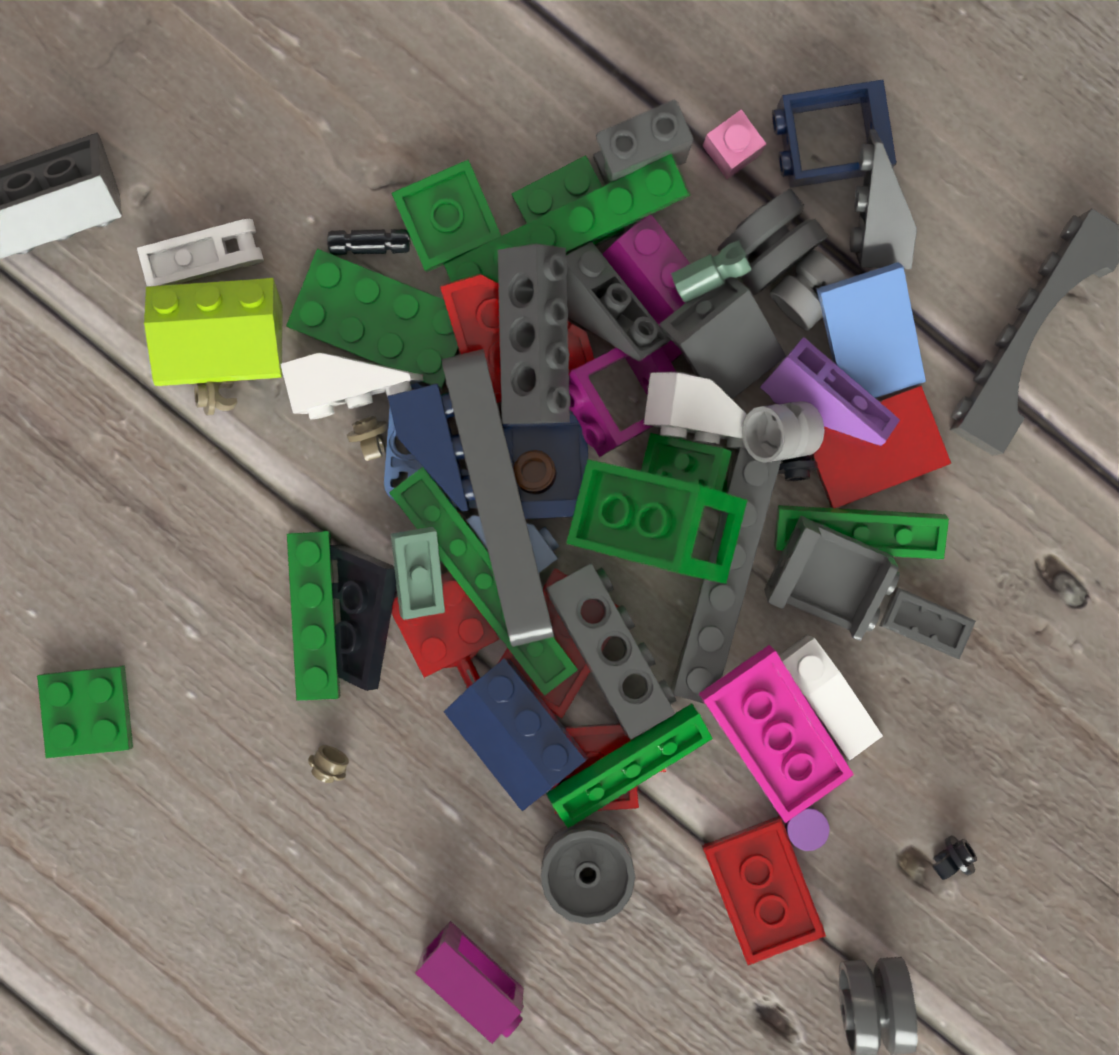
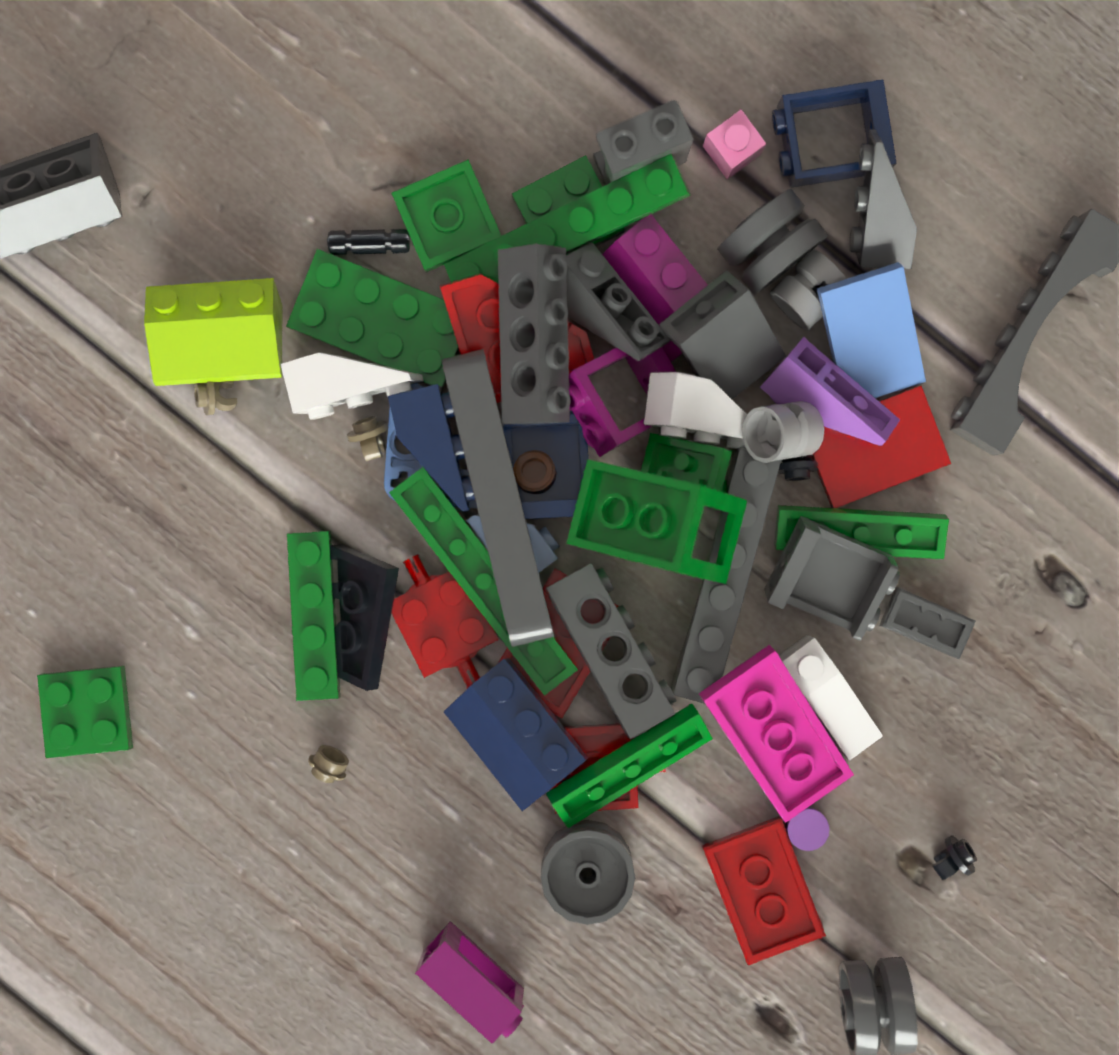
(199, 254): white plate -> none
(417, 573): sand green plate -> none
(710, 271): sand green bar -> none

